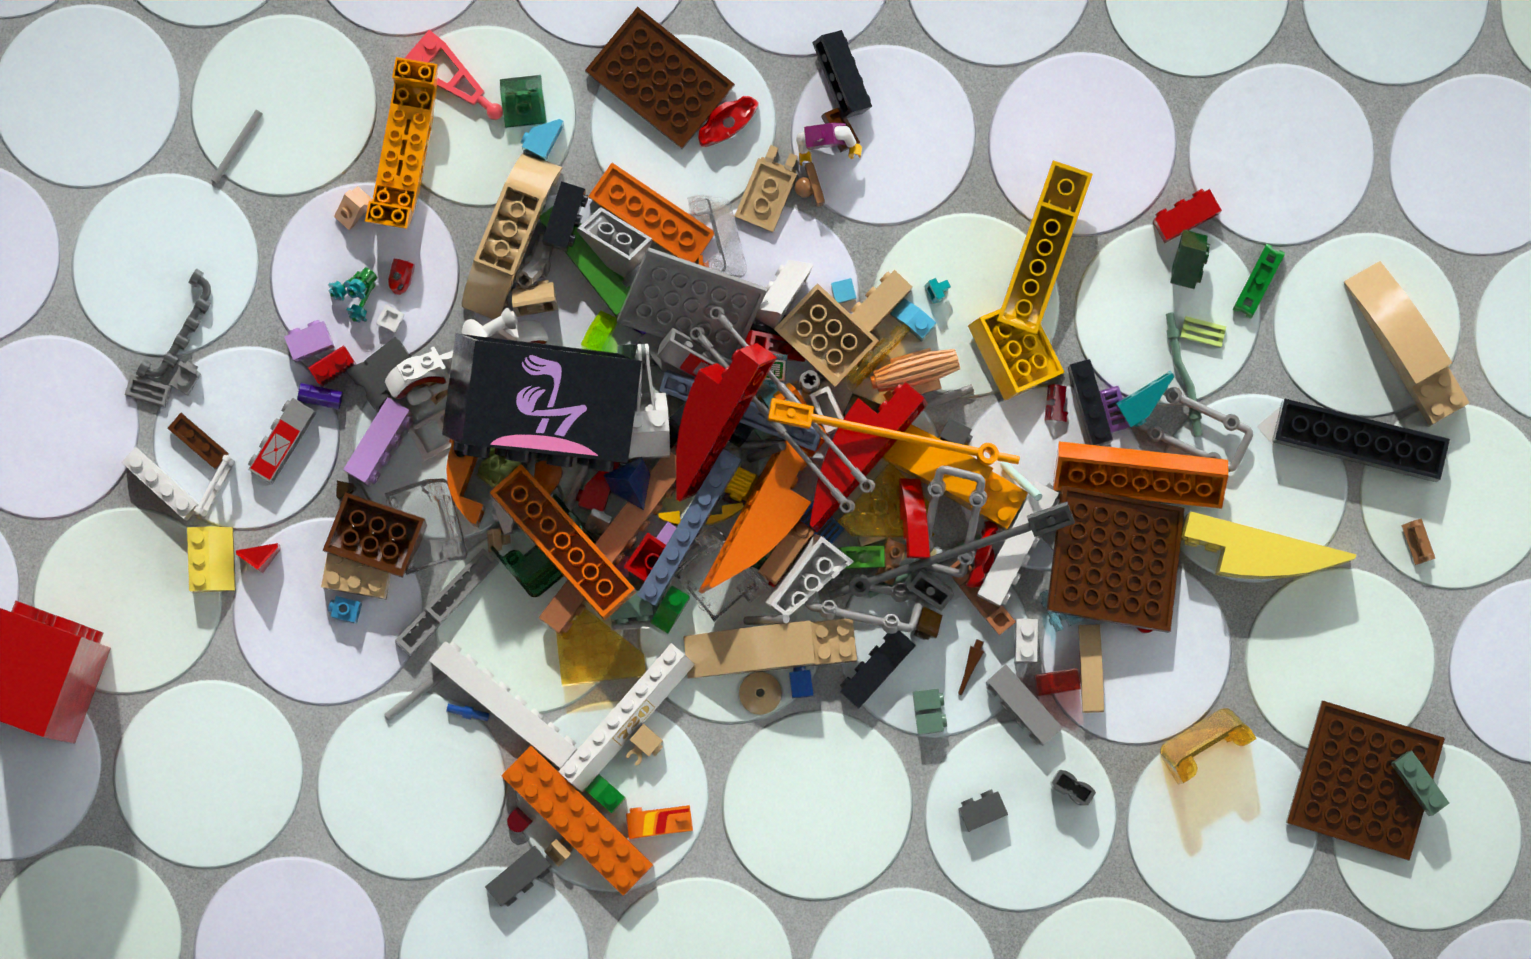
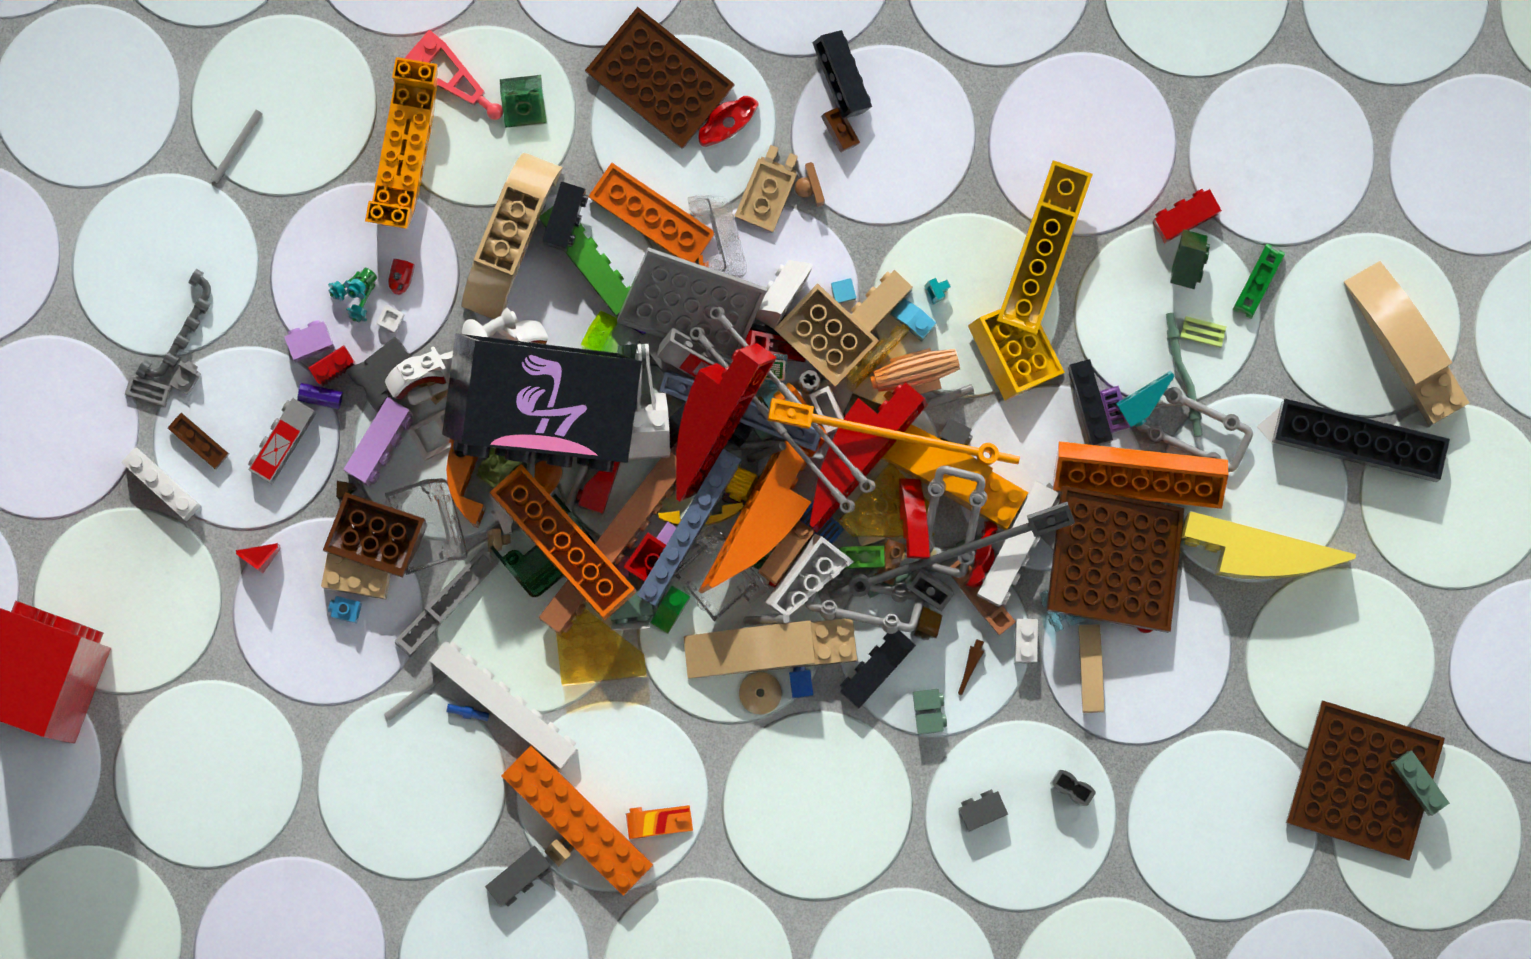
(210, 559): light yellow slope -> none
(214, 486): white window -> none
(352, 207): light nougat brick -> none
(518, 820): dark red tile -> none
(534, 299): tan slope -> none
(536, 264): light grey piece -> none
(542, 139): medium azure slope -> none
(597, 522): light grey bracket -> none
(605, 793): green slope -> none
(615, 241): light grey slope -> none
(626, 717): white brick -> none
(630, 482): dark blue slope -> none
(646, 742): tan brick -> none
(826, 136): torso -> none
(1021, 481): light aqua bar -> none
(1024, 705): light grey brick -> none
(1057, 682): clear red brick -> none
(1059, 396): dark red piece -> none
(1181, 749): clear yellow windscreen -> none
(1418, 541): medium nougat hinge -> none

